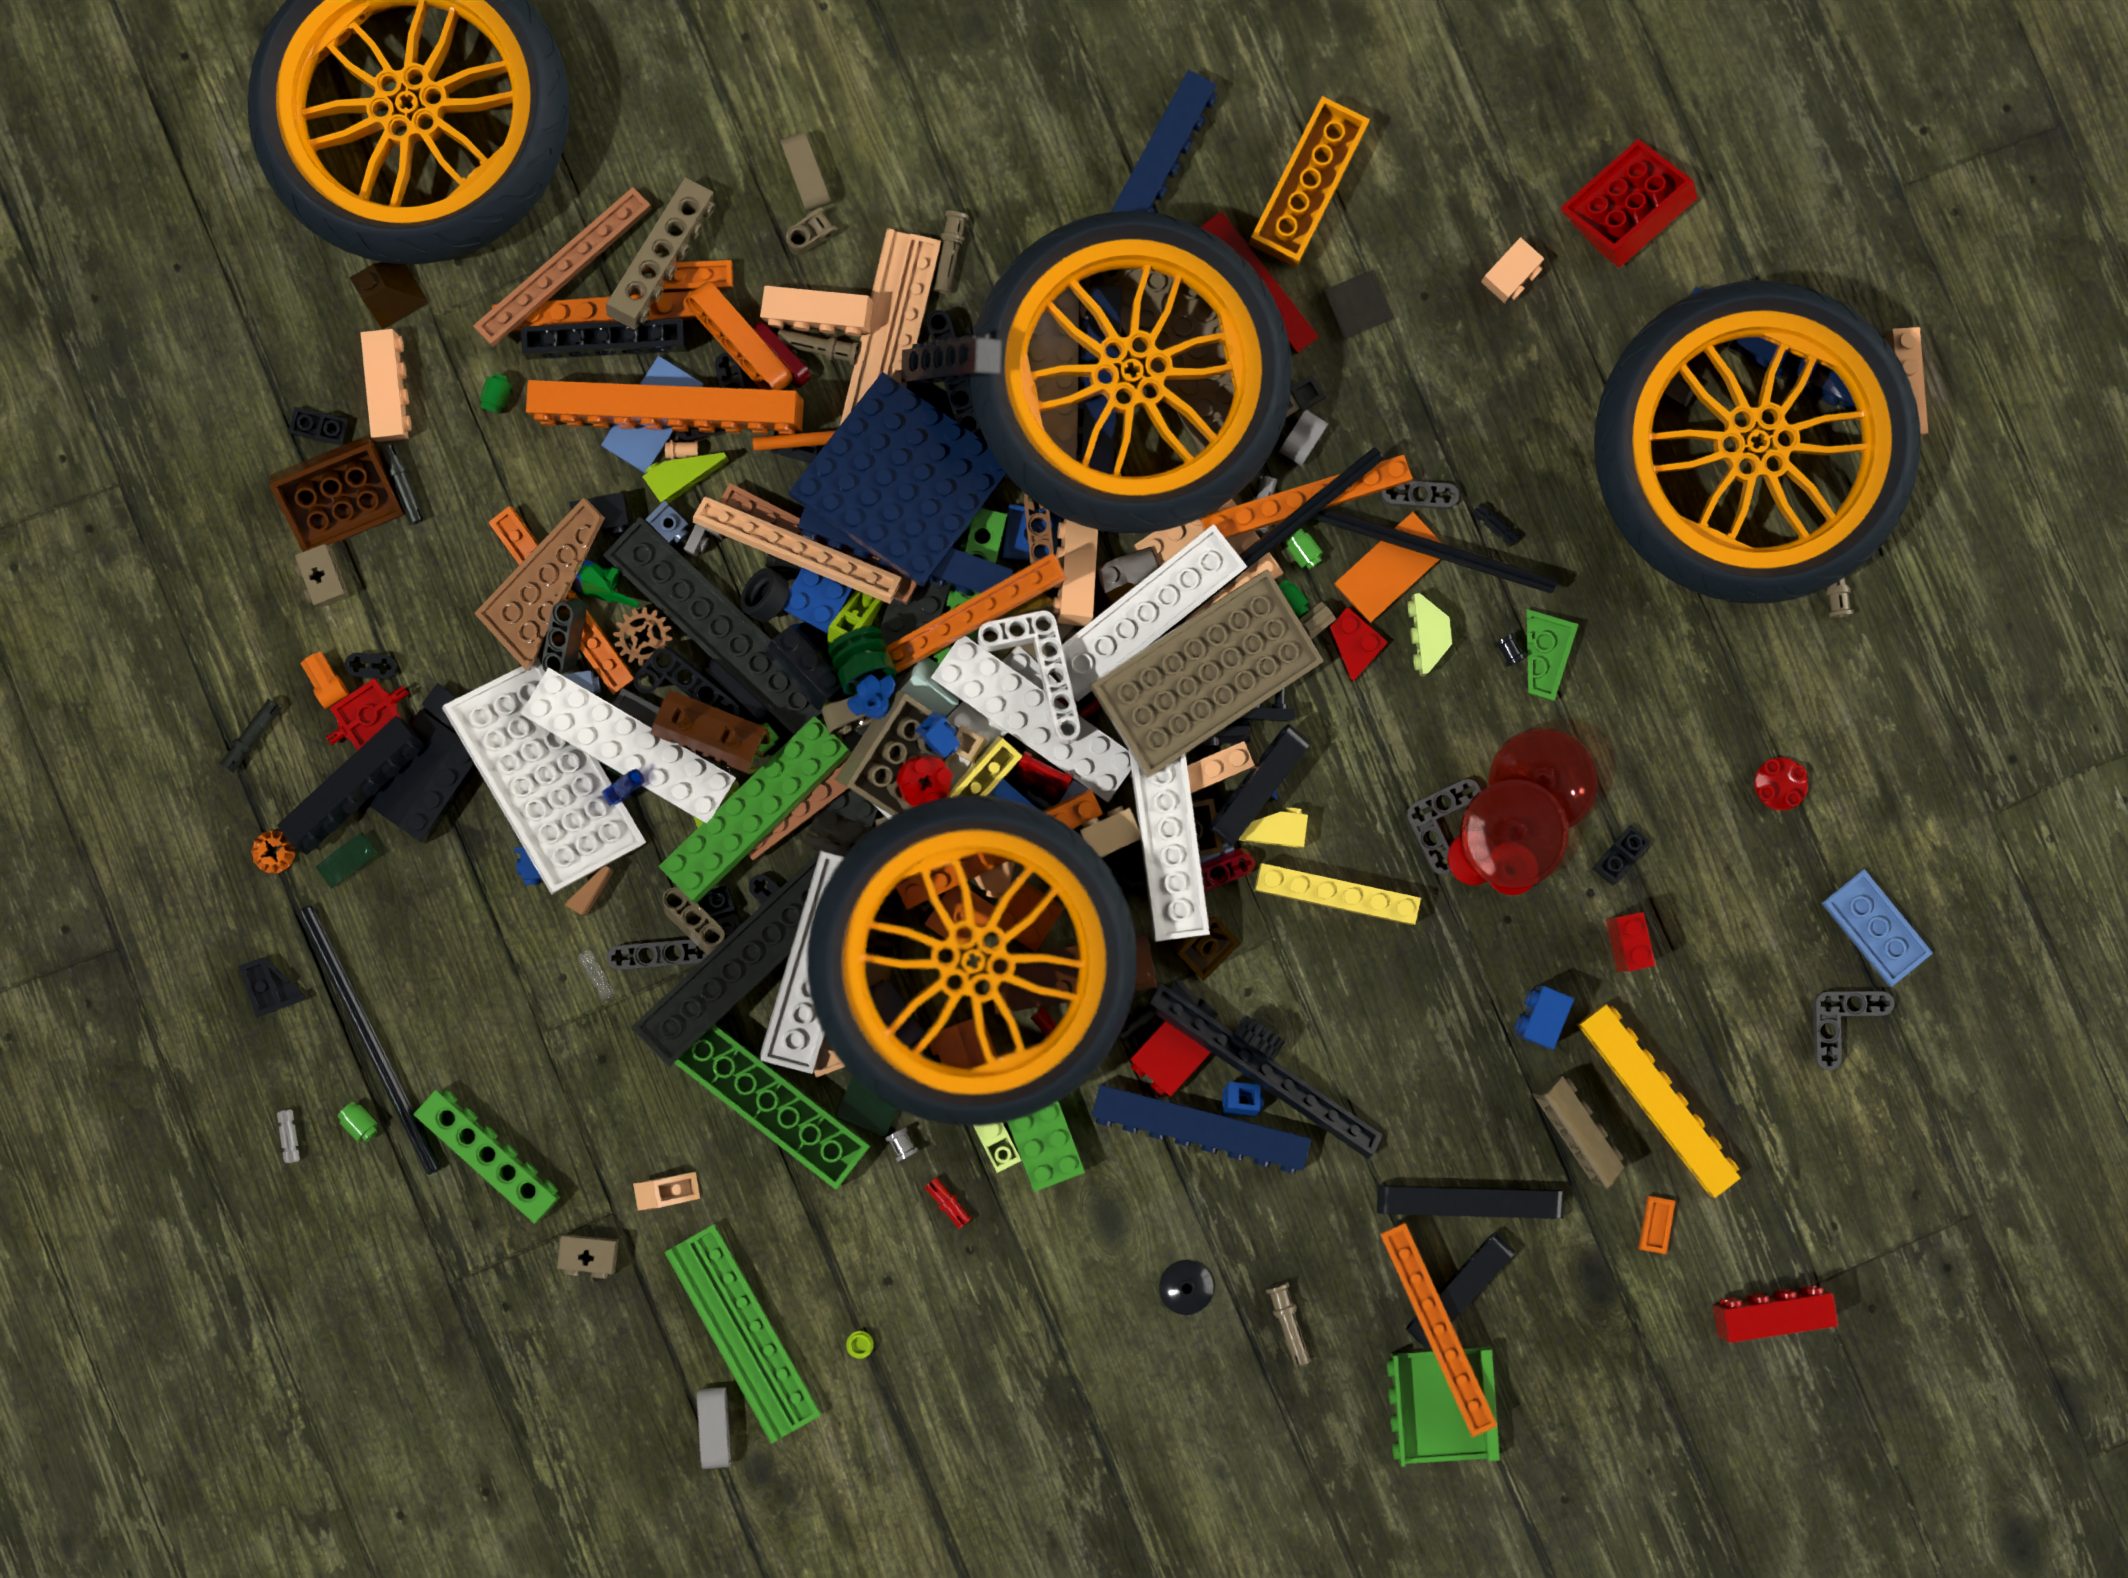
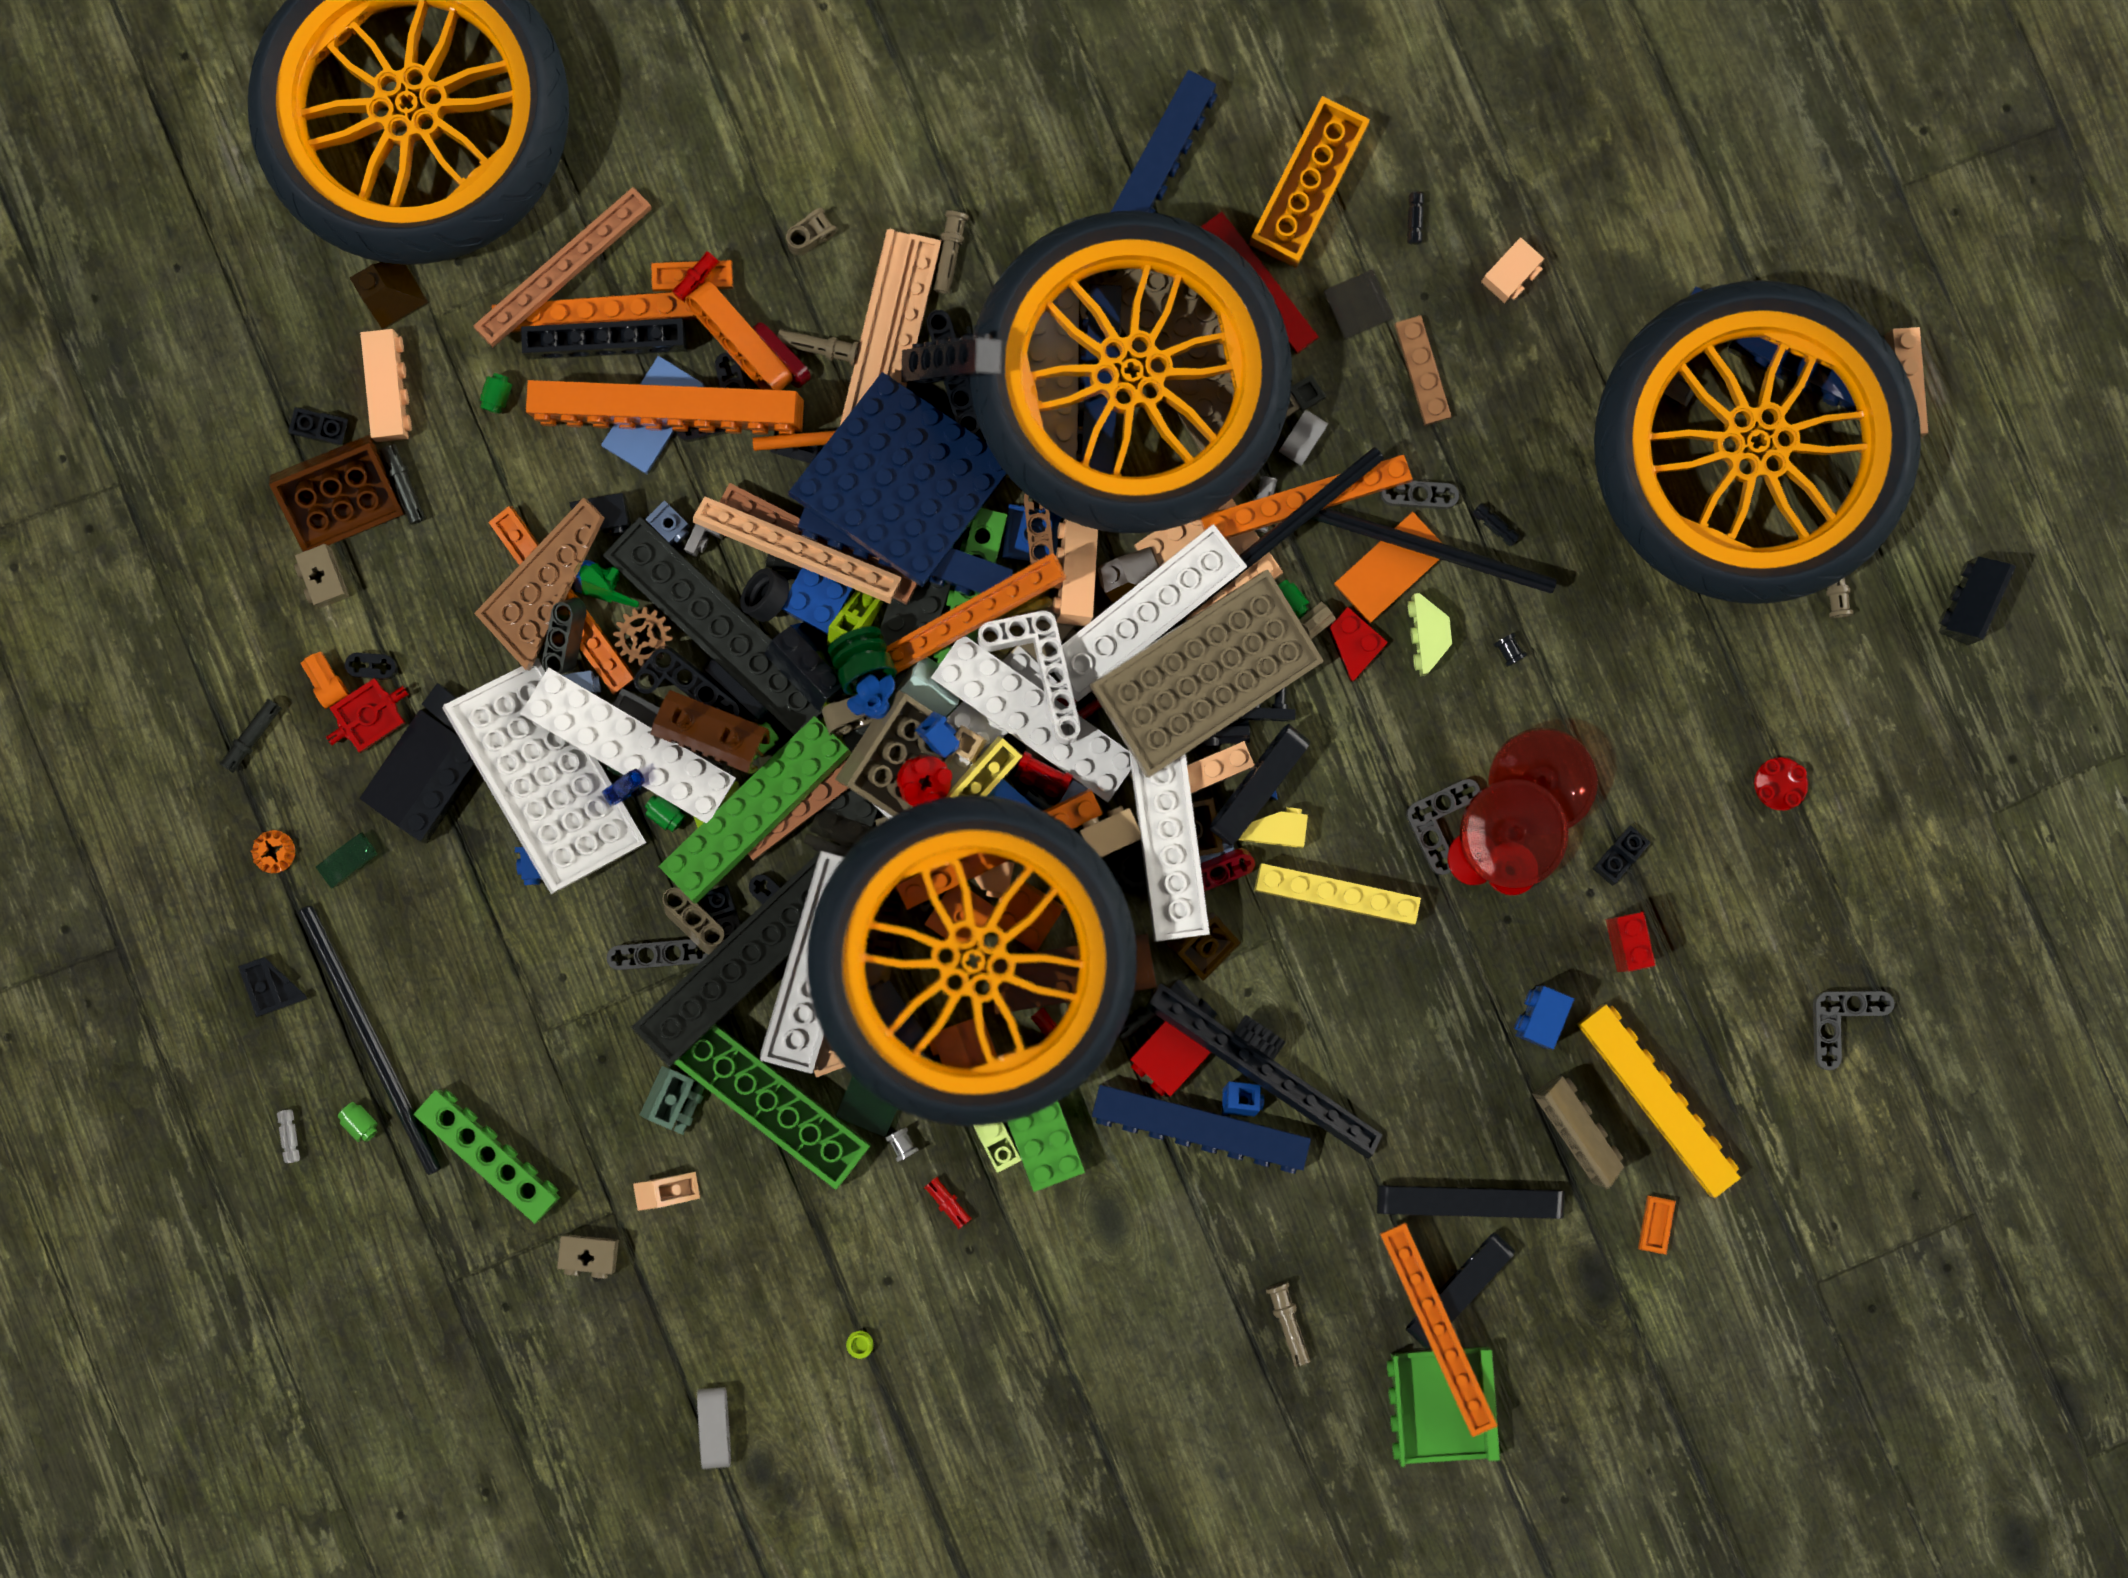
(351, 785): black brick -> none
(587, 895): medium nougat slope -> none
(596, 974): clear axle -> none
(664, 813): none -> green brick
(668, 1097): none -> sand green brick
(677, 476): lime slope -> none
(681, 449): light nougat pin -> none
(688, 197): dark tan brick -> none
(695, 276): none -> red pin
(743, 1333): bright green plate -> none
(805, 171): dark tan beam -> none
(817, 309): light nougat brick -> none
(1179, 1274): black dish -> none
(1304, 549): bright green brick -> none
(1415, 218): none -> black axle
(1422, 370): none -> medium nougat plate
(1548, 651): bright green wing -> none
(1630, 202): red slope -> none
(1775, 1314): red brick -> none
(1876, 928): medium blue tile -> none
(1975, 599): none -> black slope

